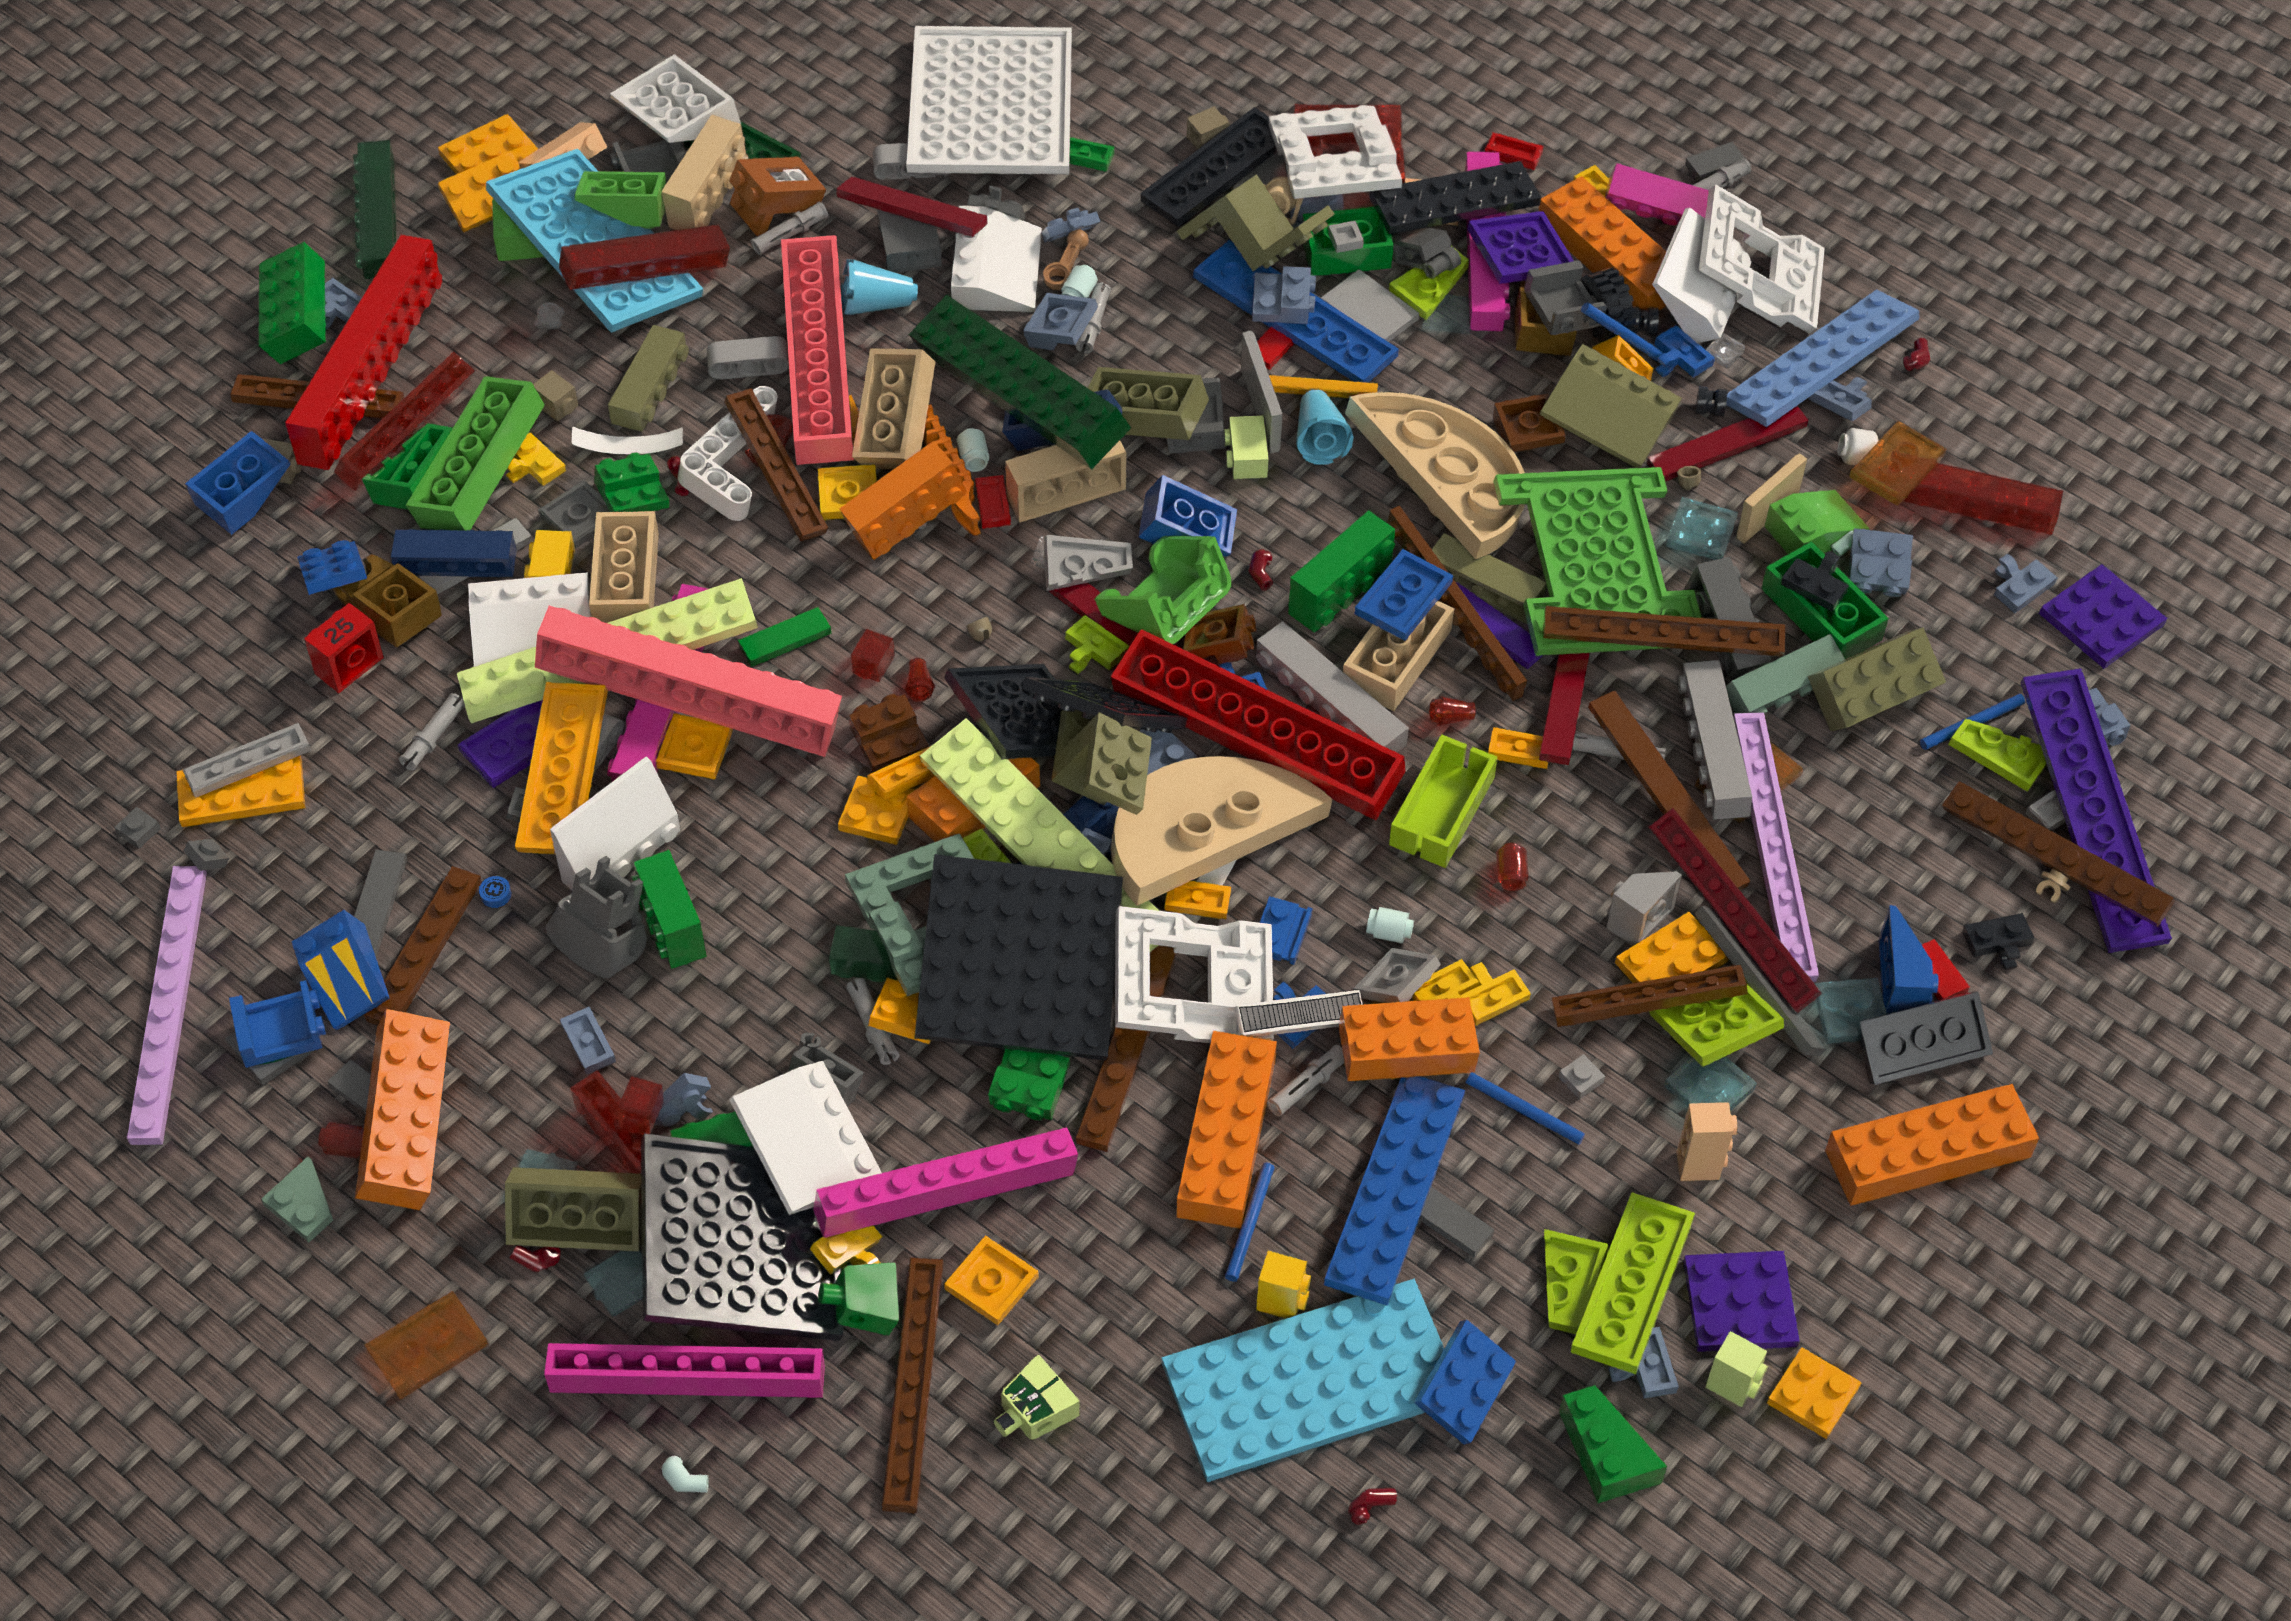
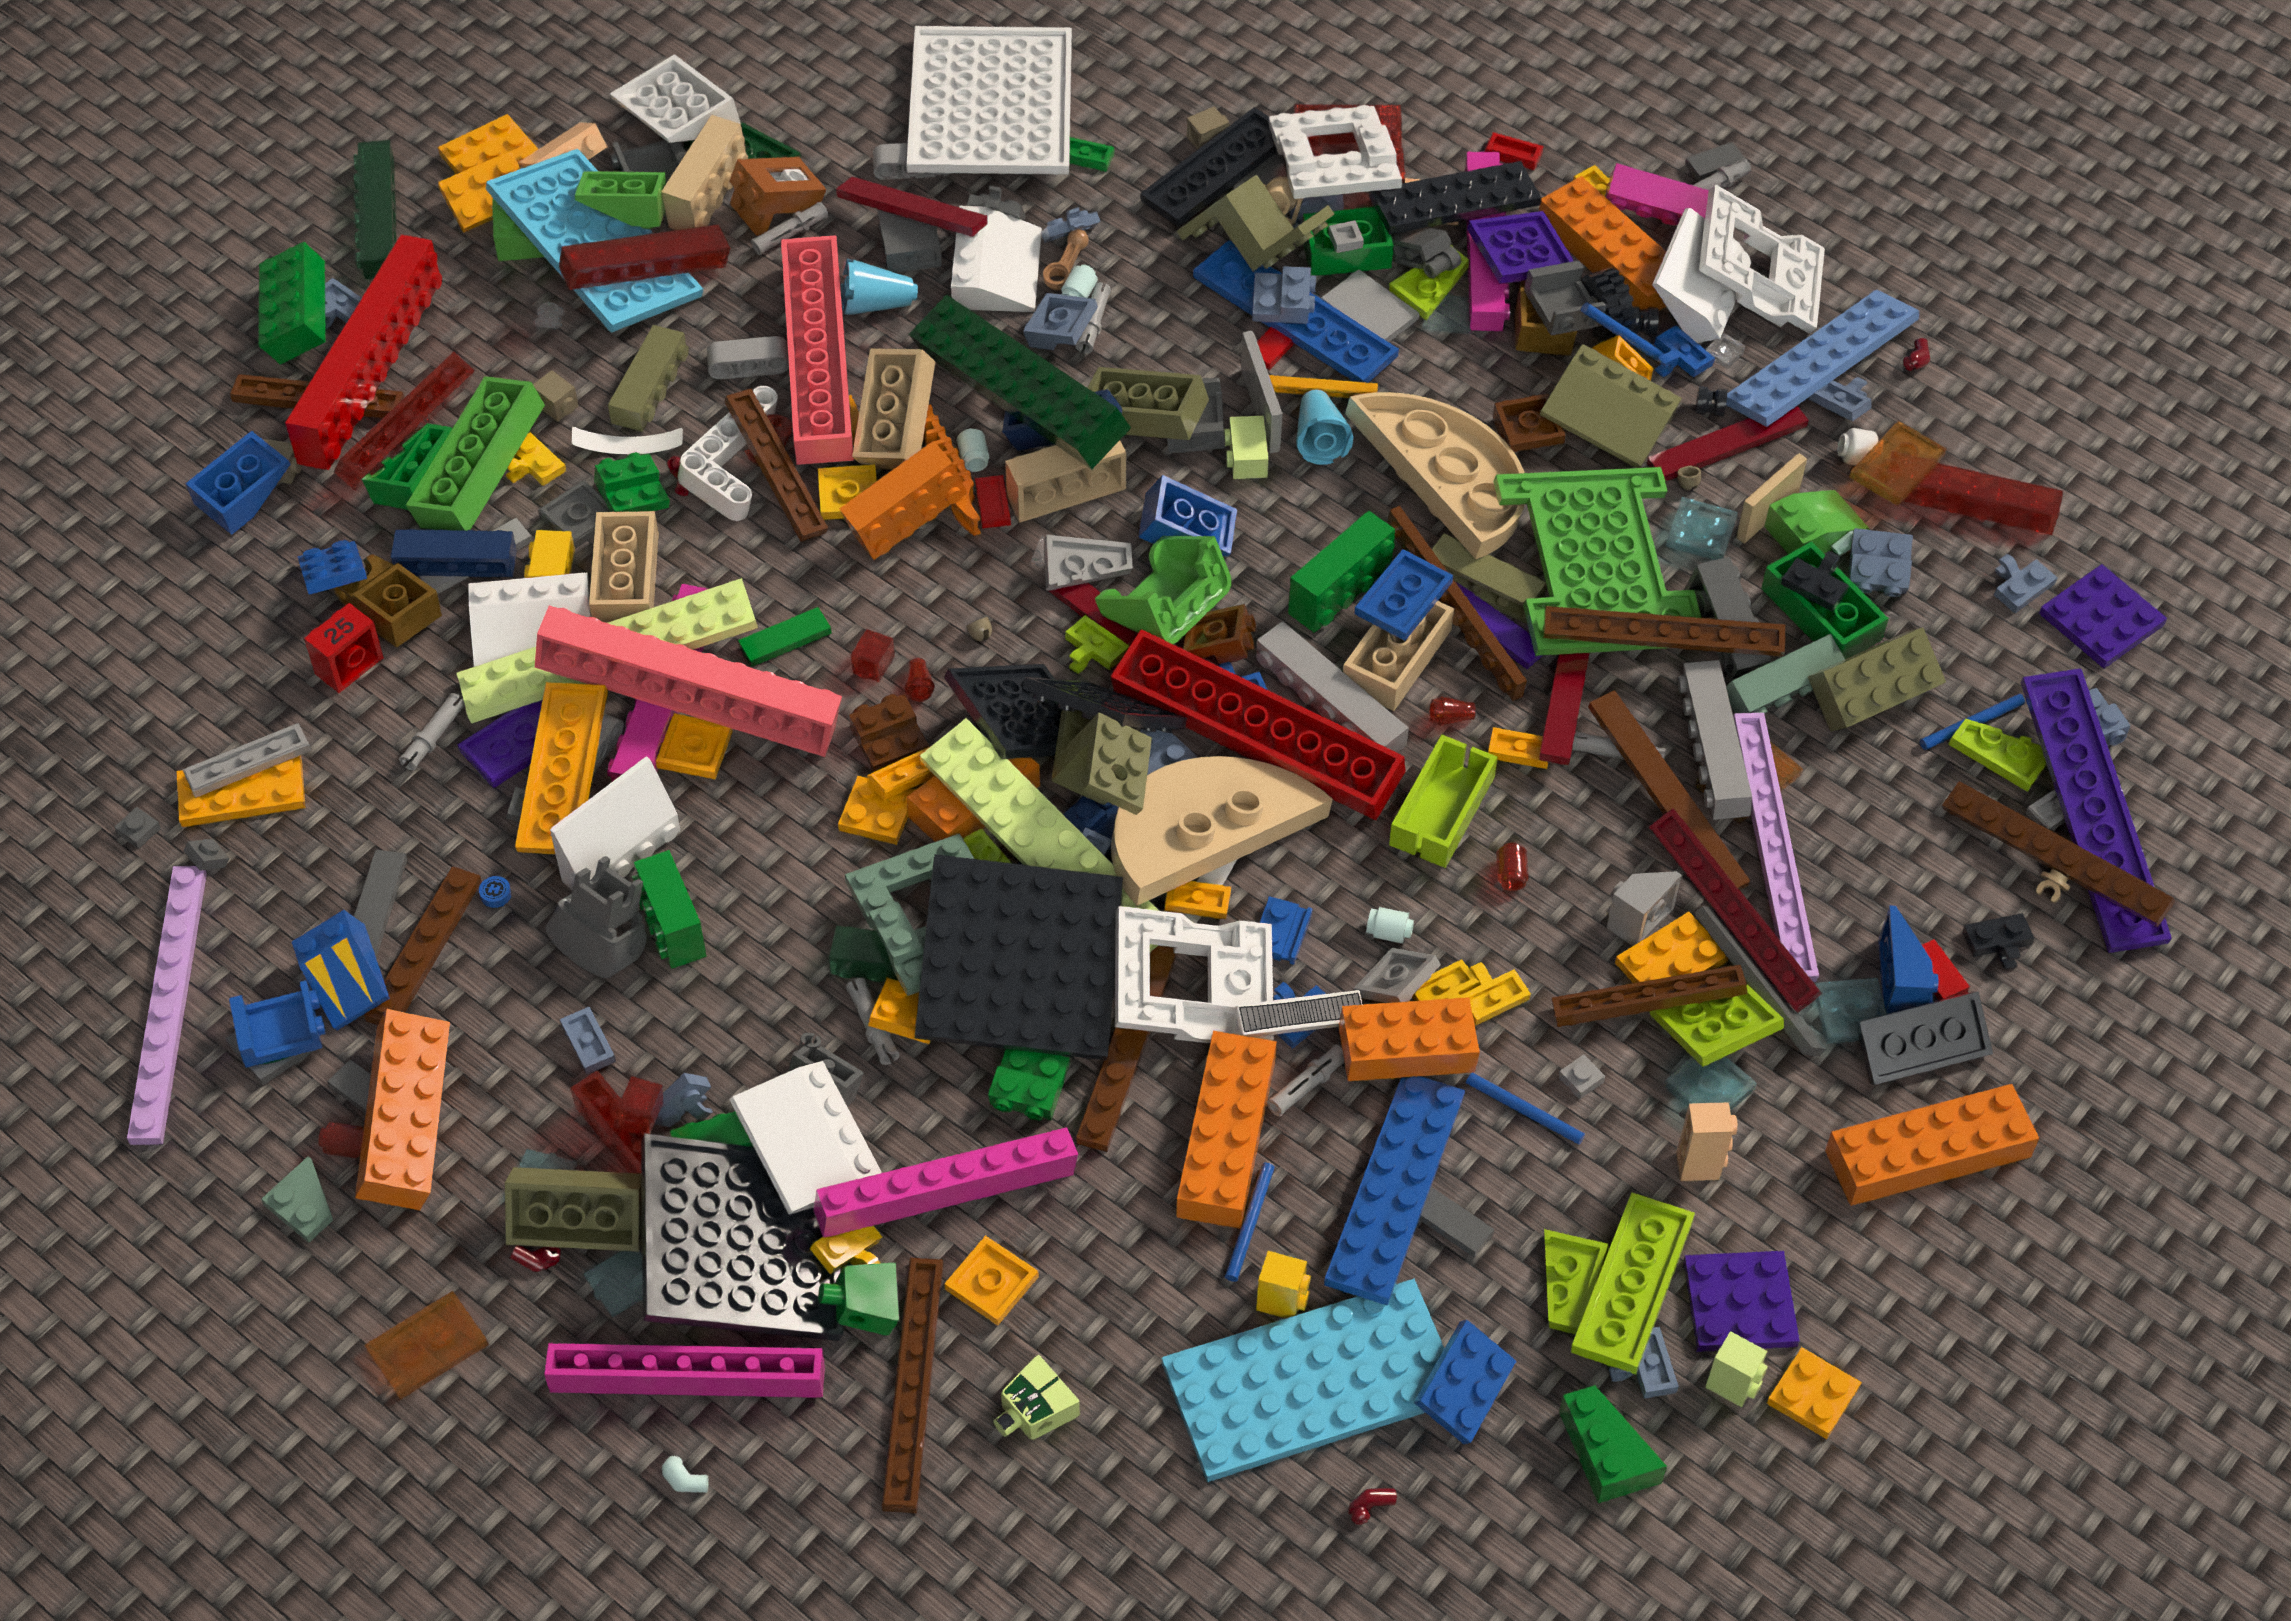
(1257, 568): dark red arm -> none

